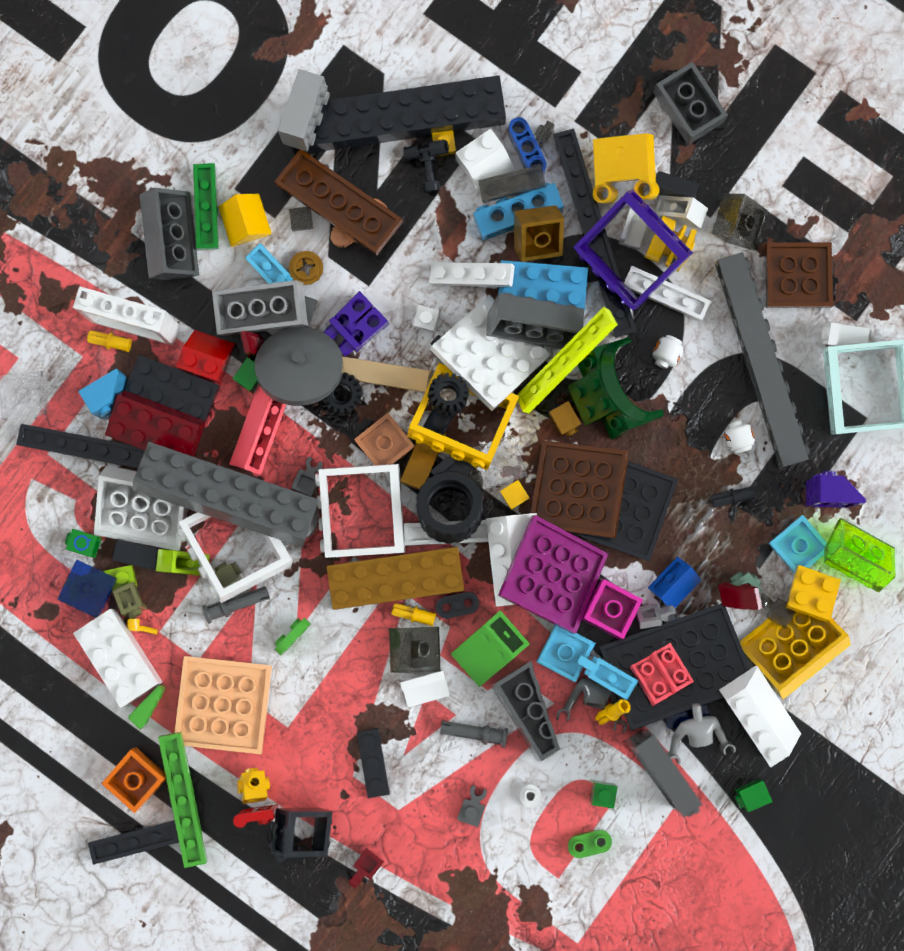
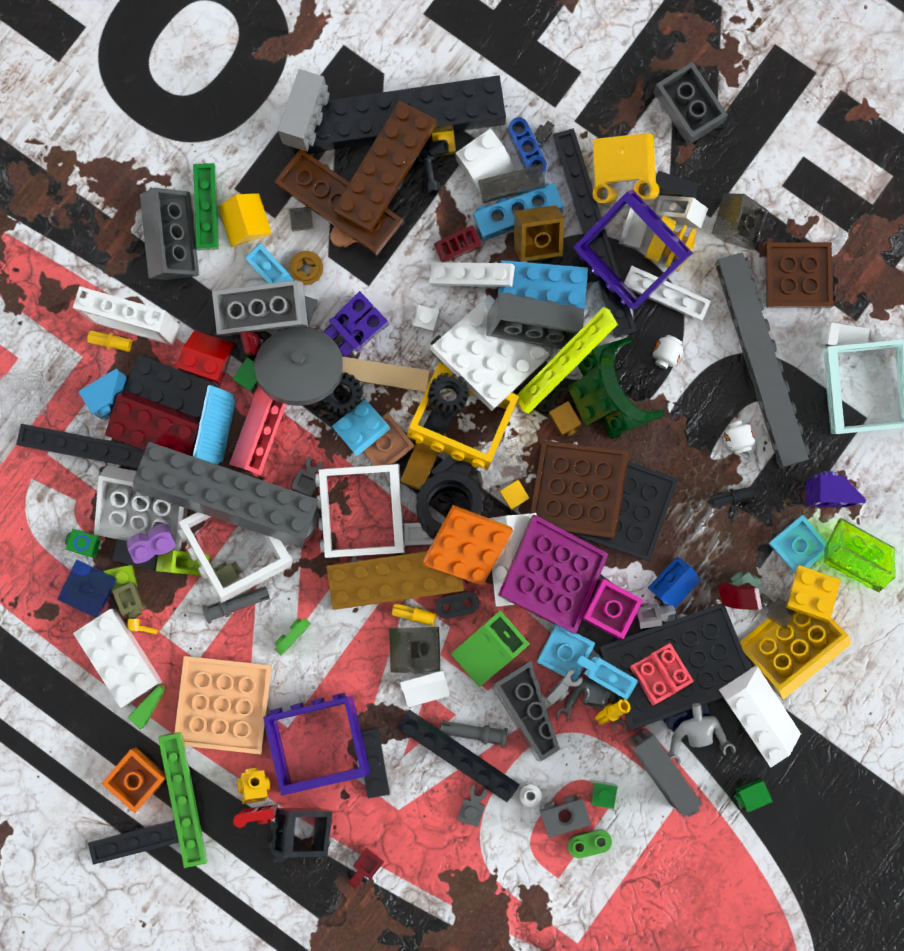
(155, 542): none -> medium lavender brick
(214, 425): none -> medium azure window
(277, 751): none -> dark purple window
(361, 427): none -> medium azure plate
(385, 166): none -> reddish brown plate
(458, 756): none -> black plate
(460, 251): none -> dark red slope
(467, 545): none -> orange plate
(560, 691): none -> light grey plate
(578, 816): none -> dark grey brick

